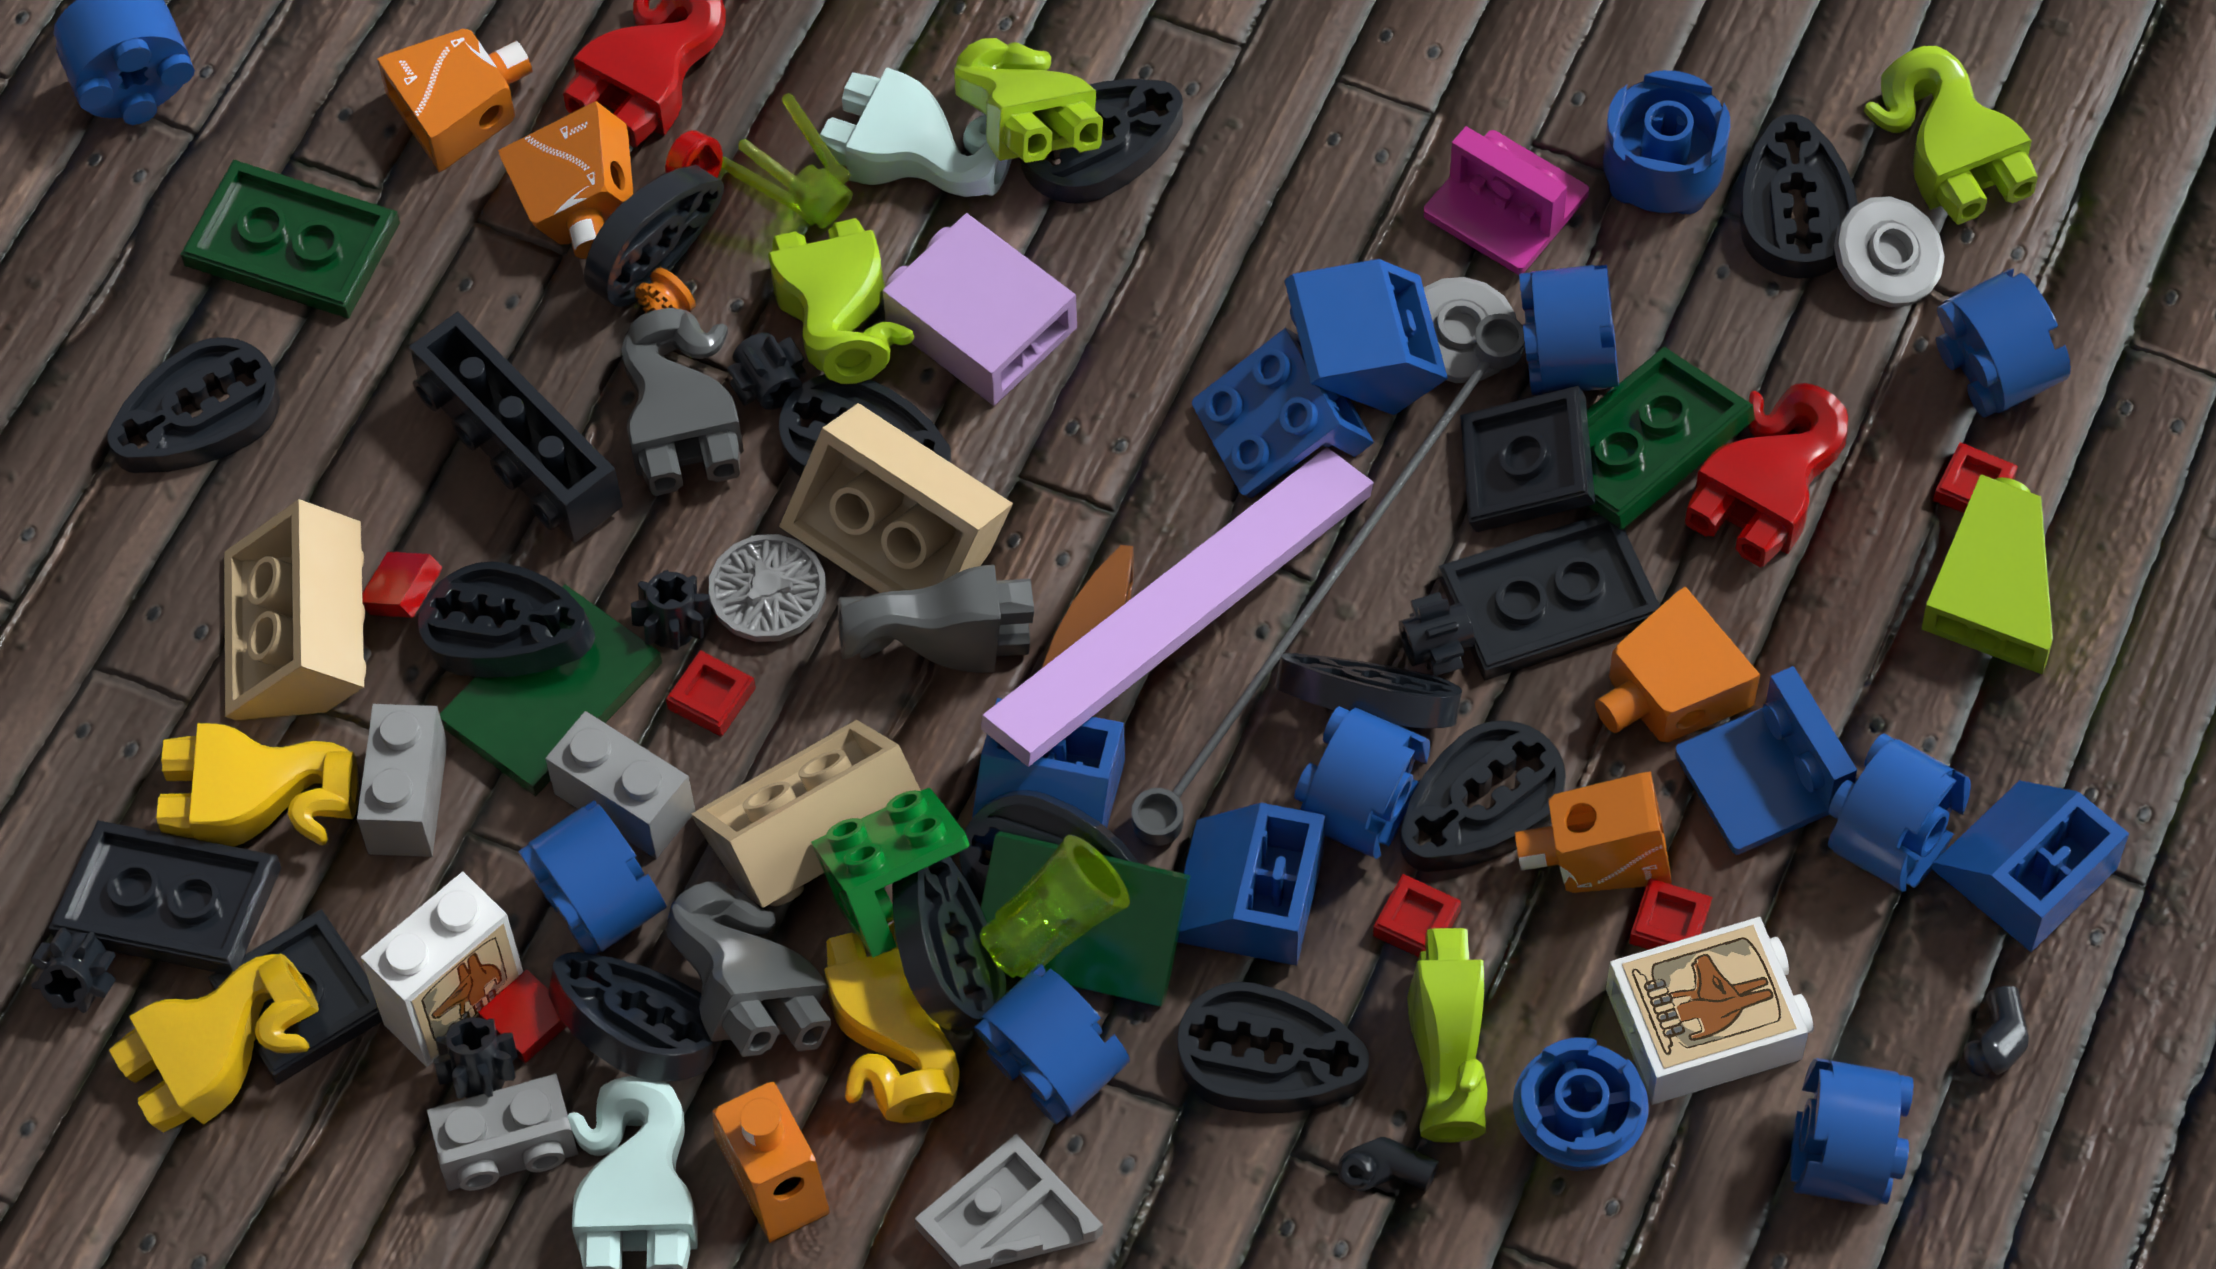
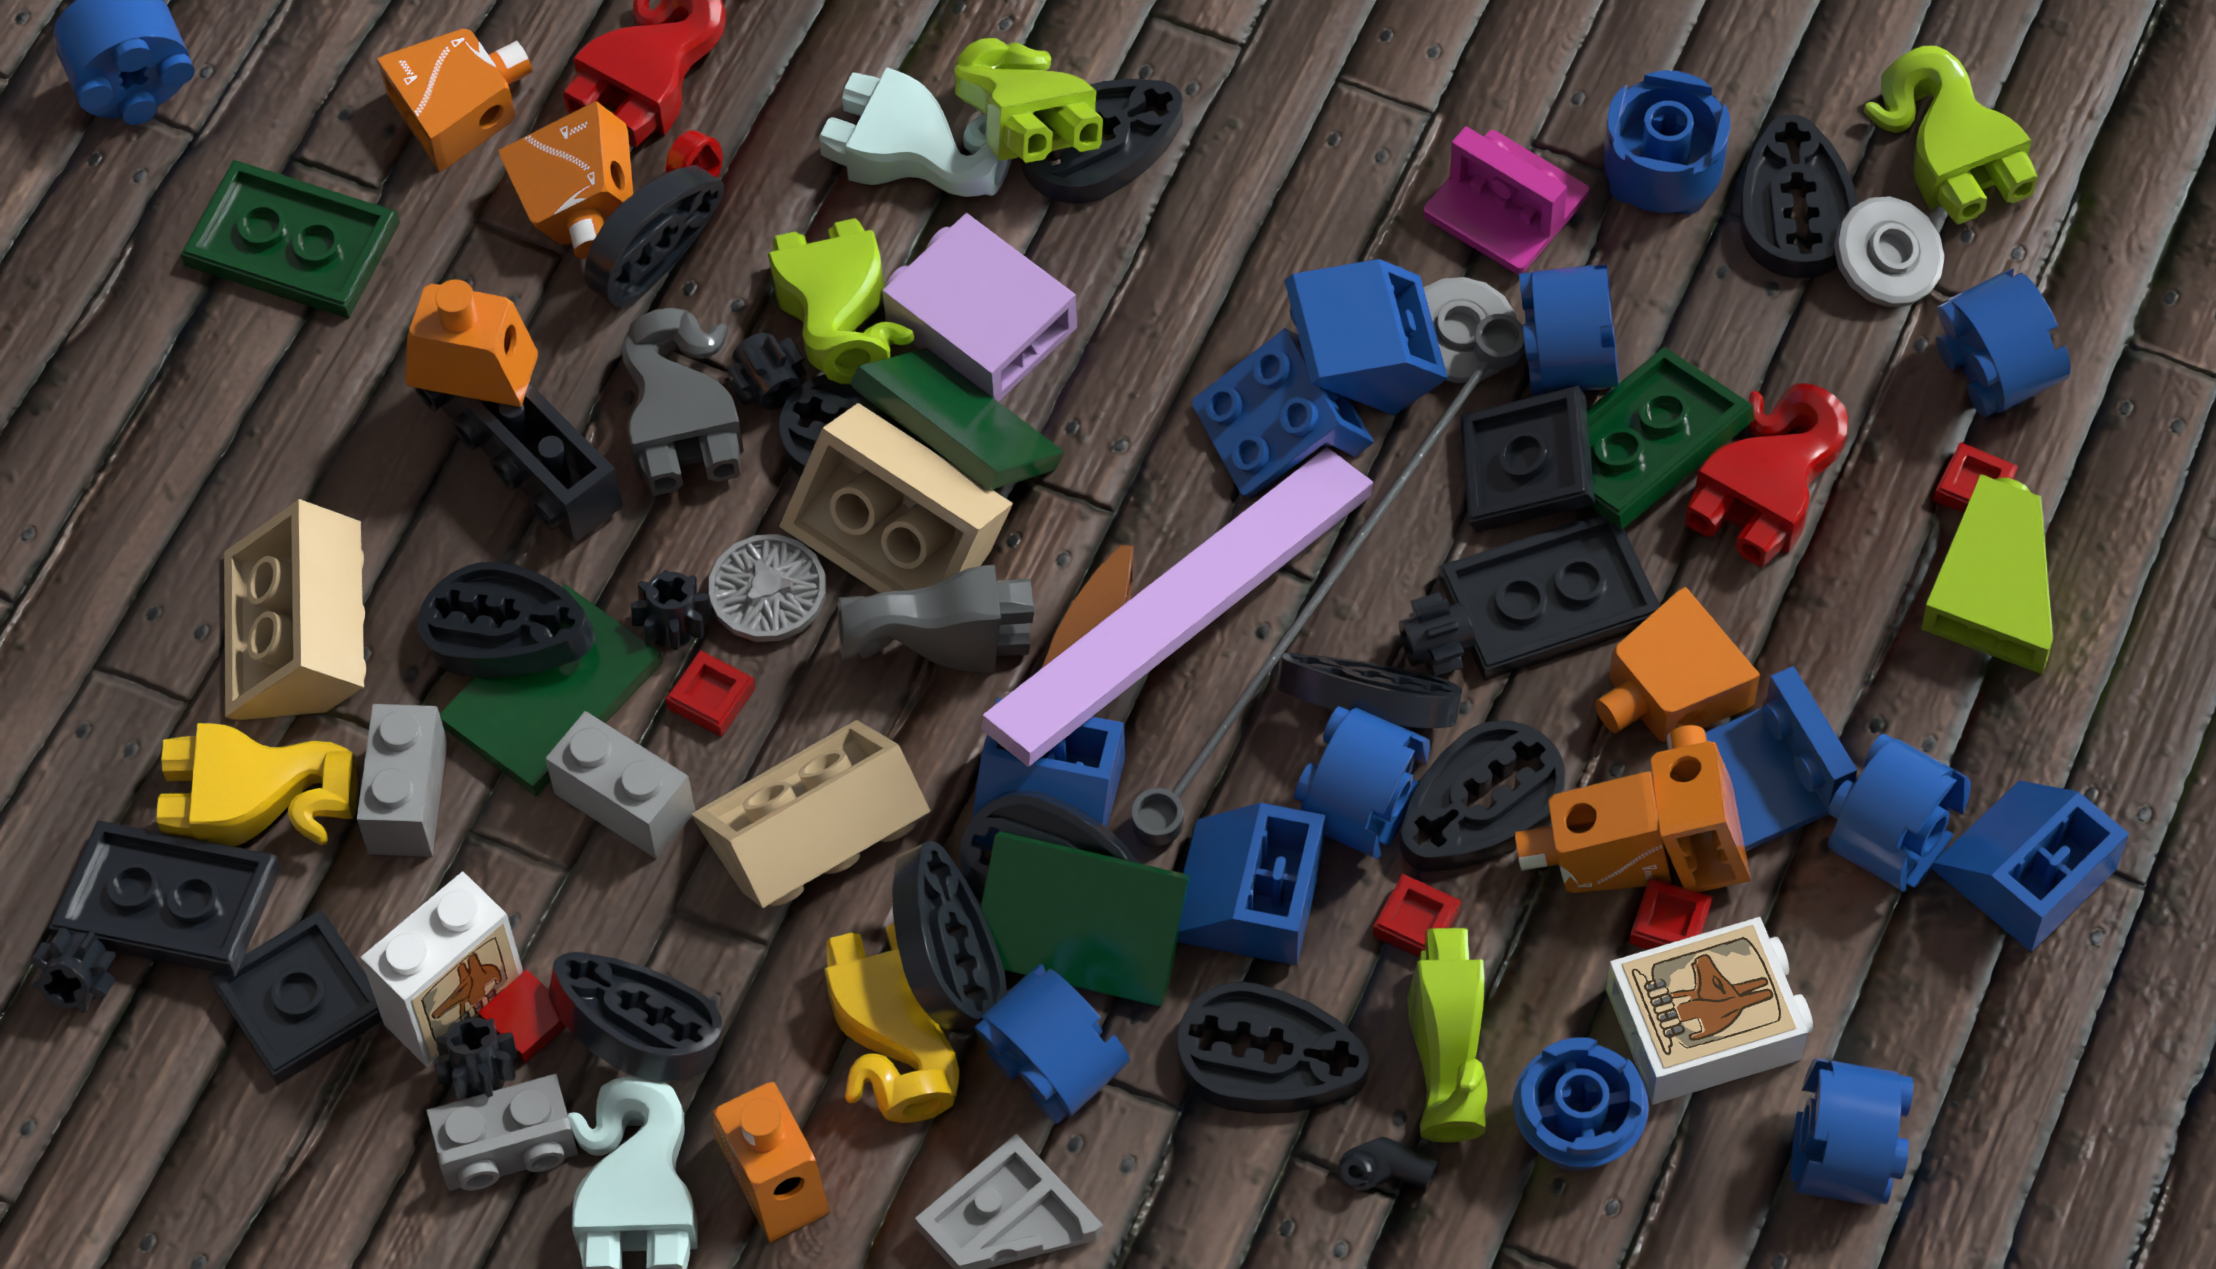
(187, 378): black piece -> none
(209, 1040): yellow hips -> none
(400, 584): red tile -> none
(469, 345): none -> orange torso
(592, 878): blue brick -> none
(664, 292): orange bush -> none
(748, 982): dark grey hips -> none
(813, 193): clear neon green plant -> none
(881, 849): green bracket -> none
(956, 418): none -> dark green tile
(1054, 908): clear neon green plant -> none
(1698, 812): none -> orange torso
(2006, 1037): black arm -> none

